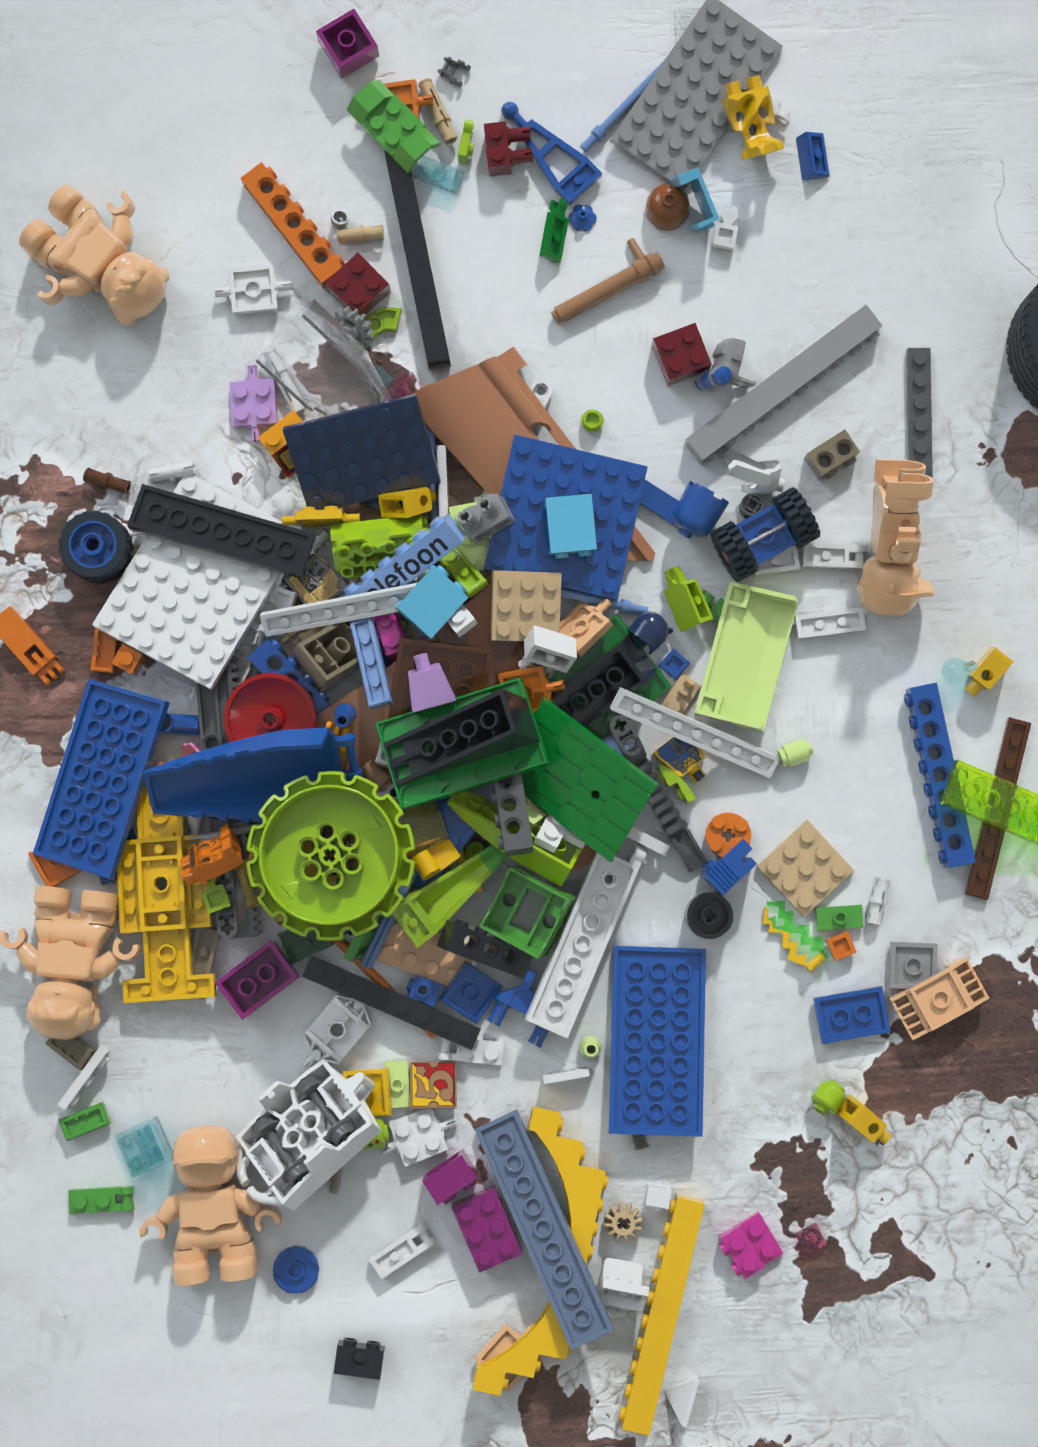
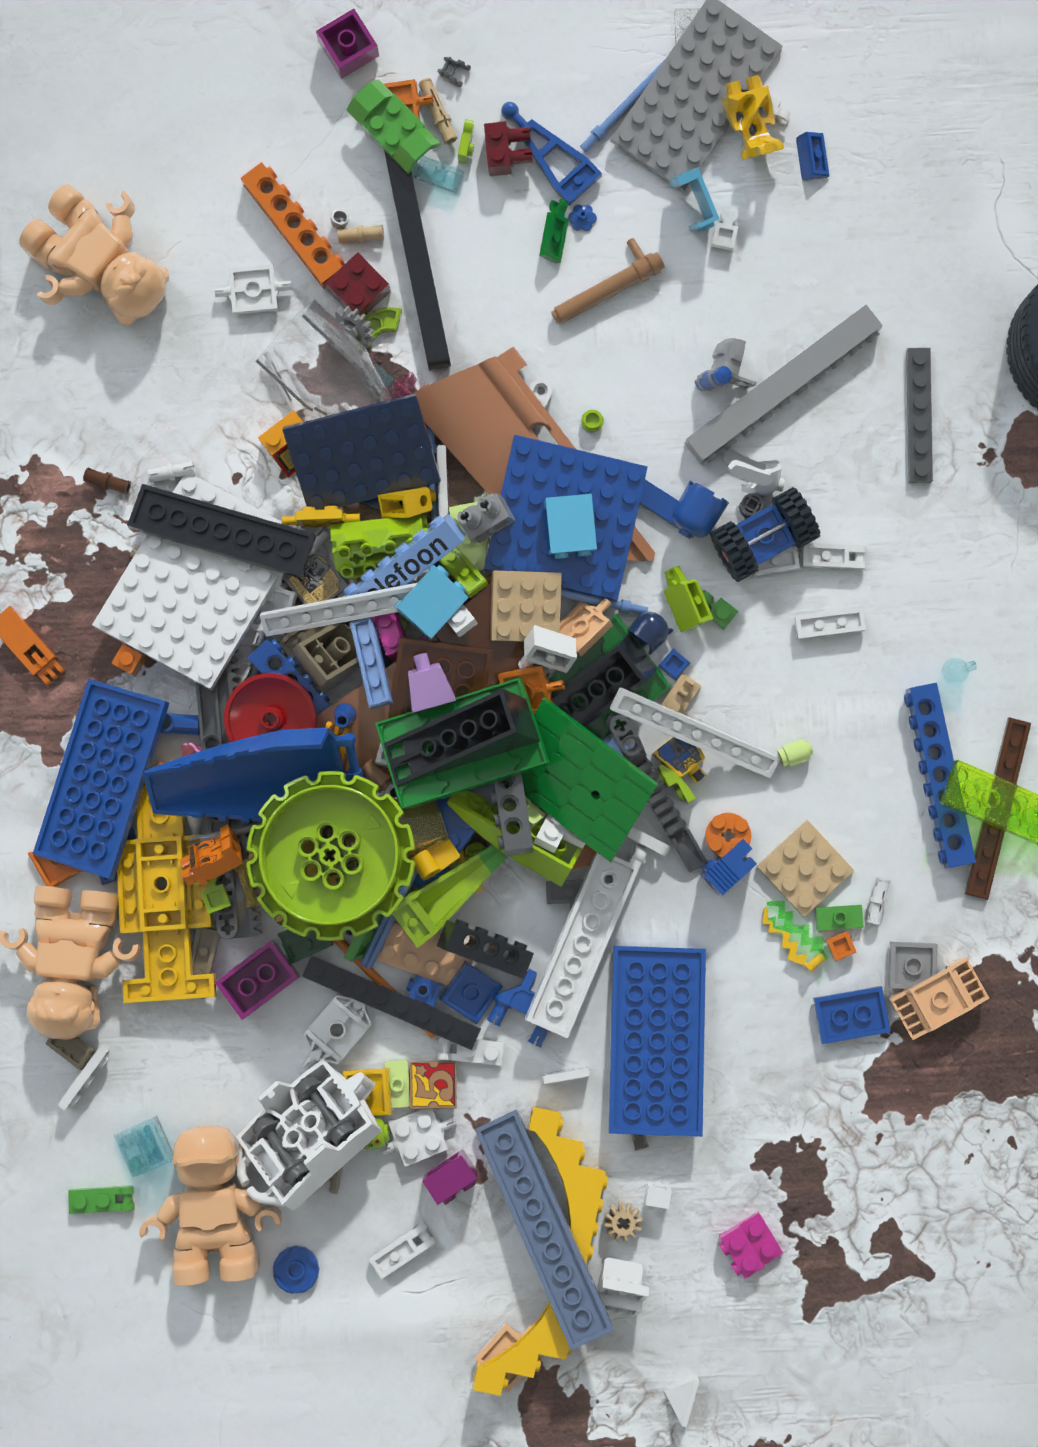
(82, 536): wheel -> none
(85, 1121): bright green plate -> none
(103, 653): orange plate -> none
(253, 403): lavender plate -> none
(347, 1365): black brick -> none
(487, 1228): magenta brick -> none
(542, 936): bright green piece -> none
(585, 1042): yellowish green cone -> none
(662, 1314): yellow brick -> none
(667, 207): dark orange cylinder -> none
(681, 354): dark red brick -> none
(719, 907): black brick -> none
(747, 656): yellowish green slope -> none
(811, 1238): clear pink tile -> none
(828, 1097): lime head -> none
(829, 451): dark tan brick -> none
(864, 1120): yellow torso -> none
(891, 576): light nougat piece -> none
(995, 663): yellow torso -> none

